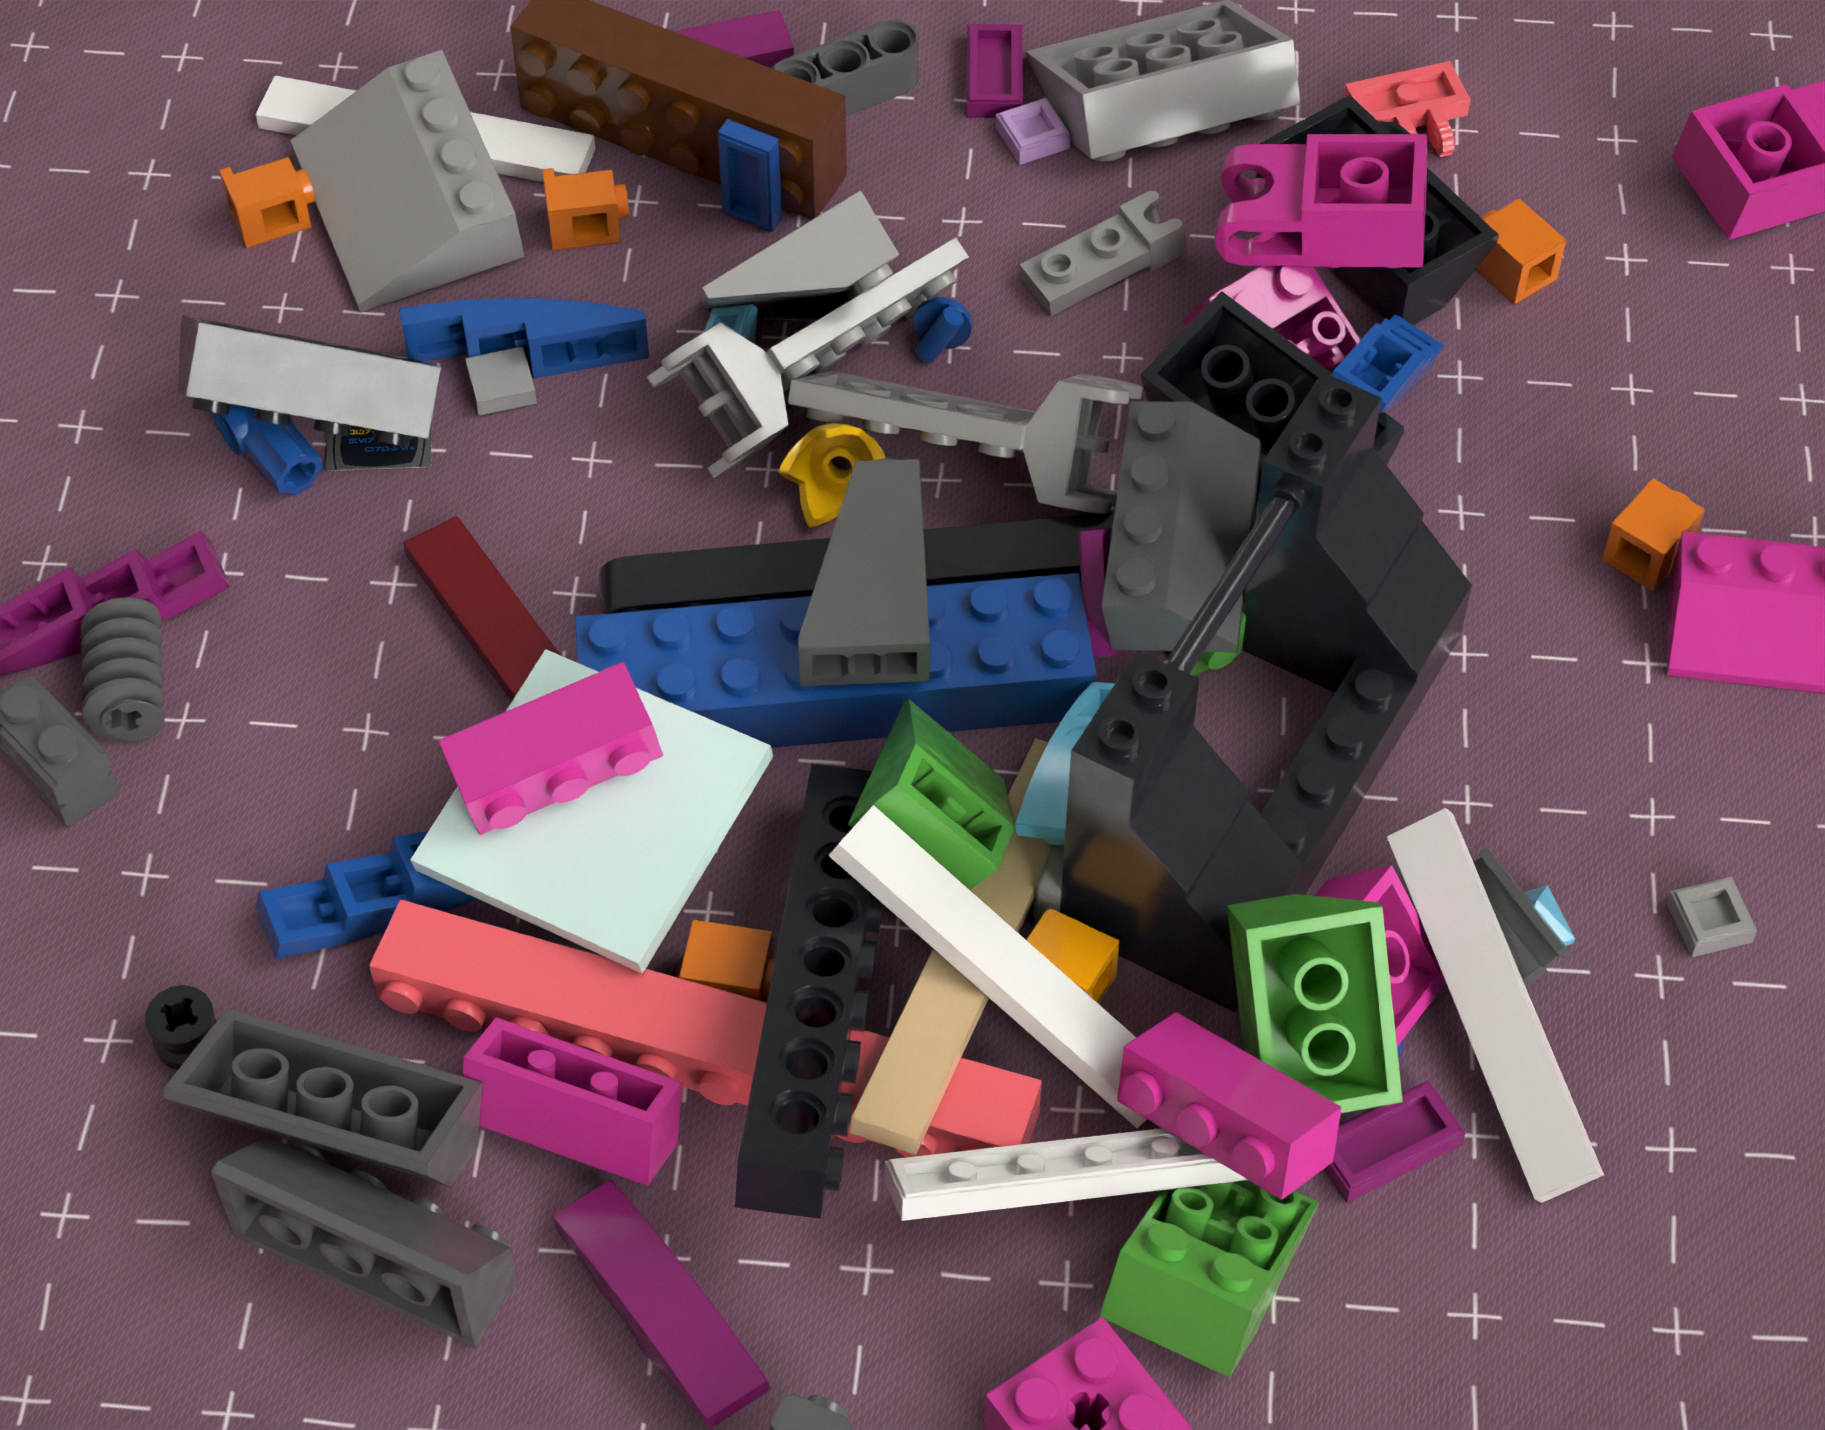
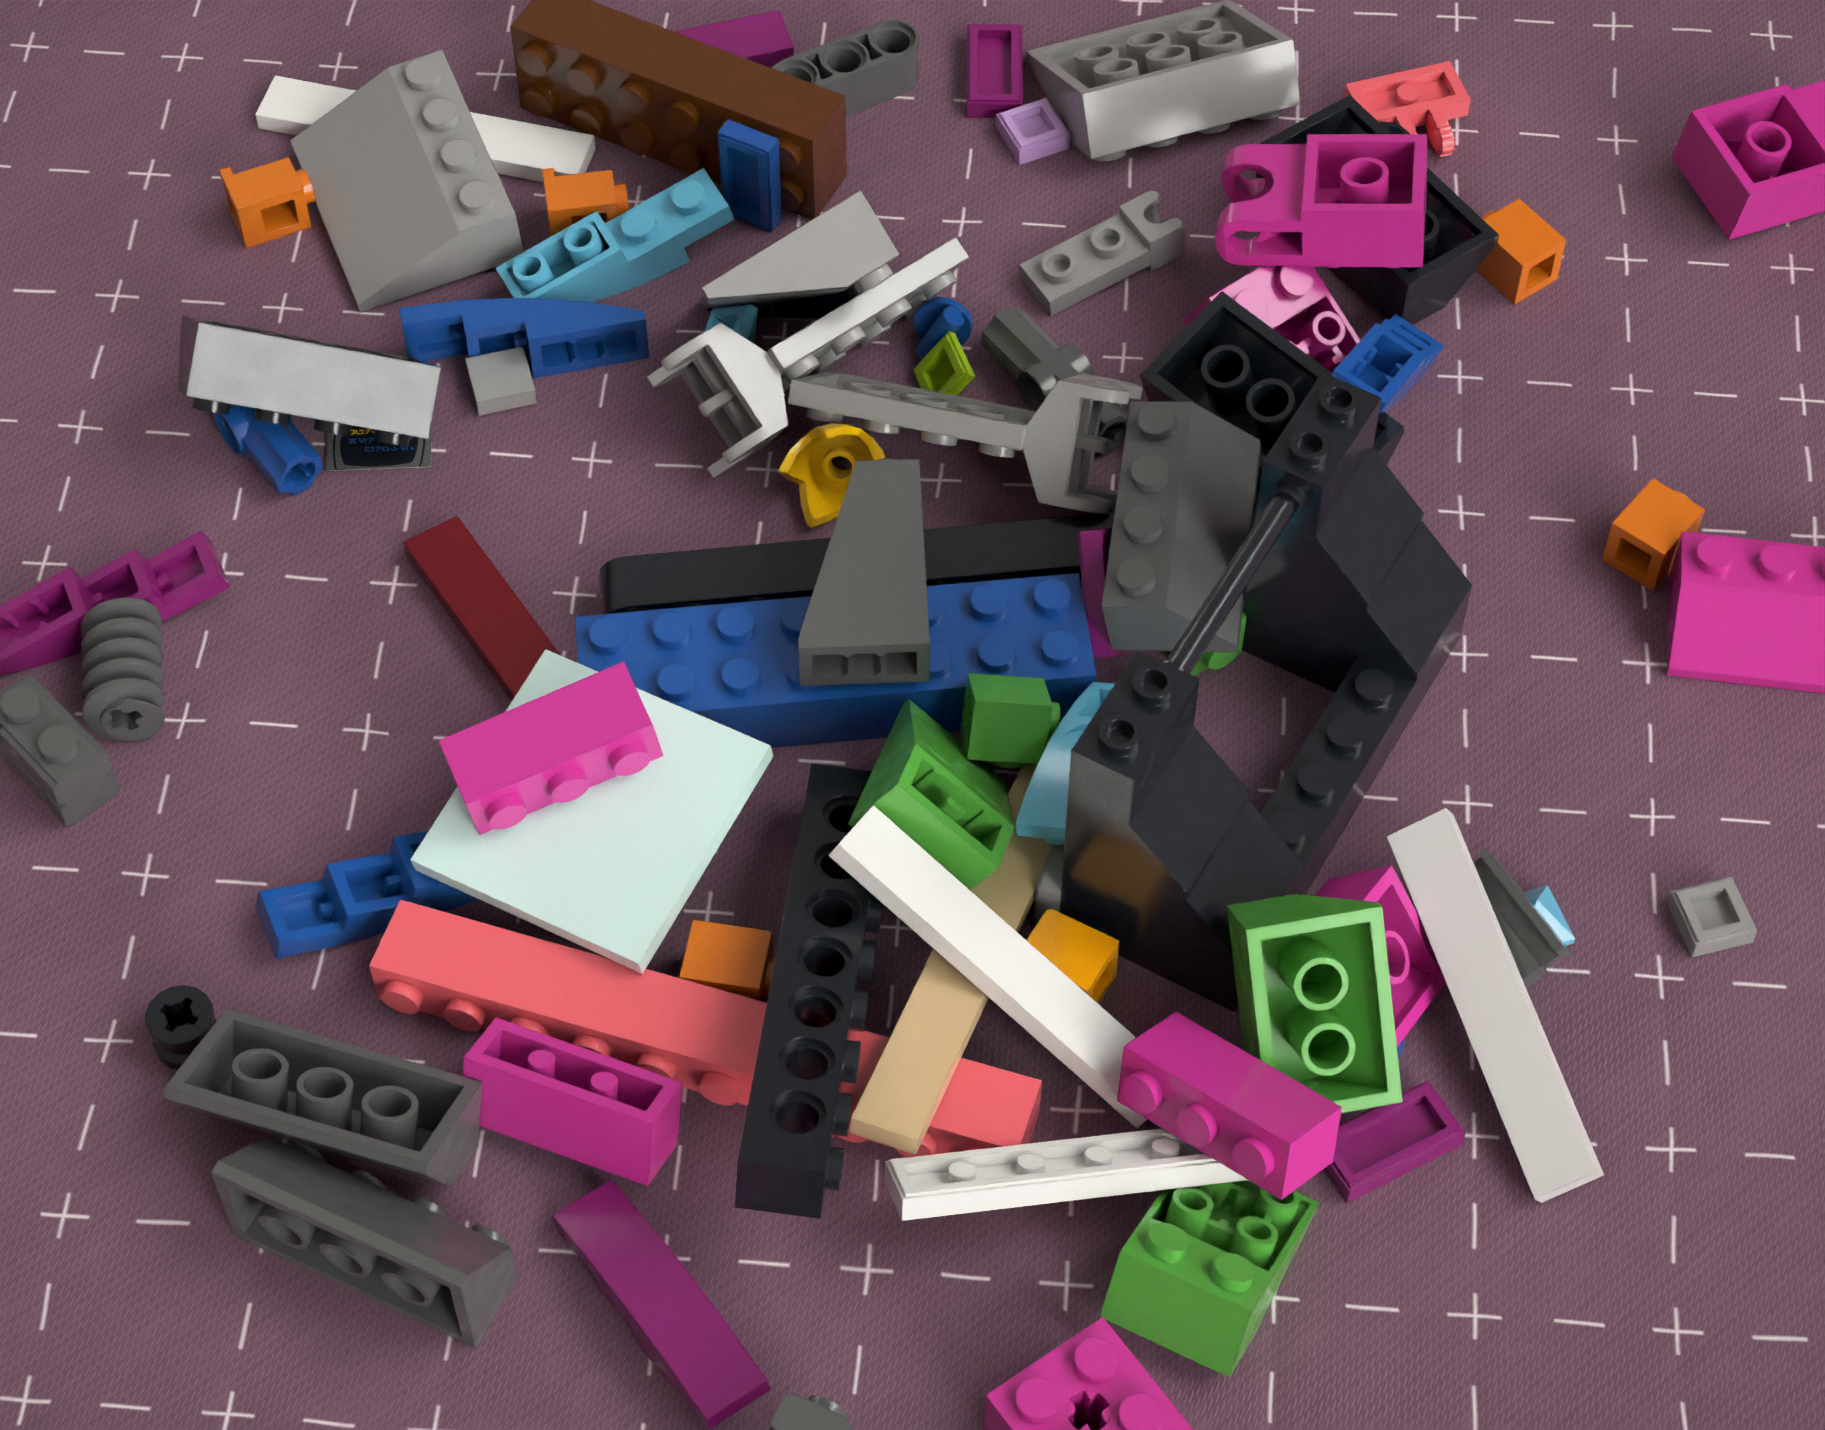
(604, 259): none -> medium azure slope
(945, 367): none -> lime slope
(1007, 719): none -> bright green brick
(1040, 363): none -> dark grey piece

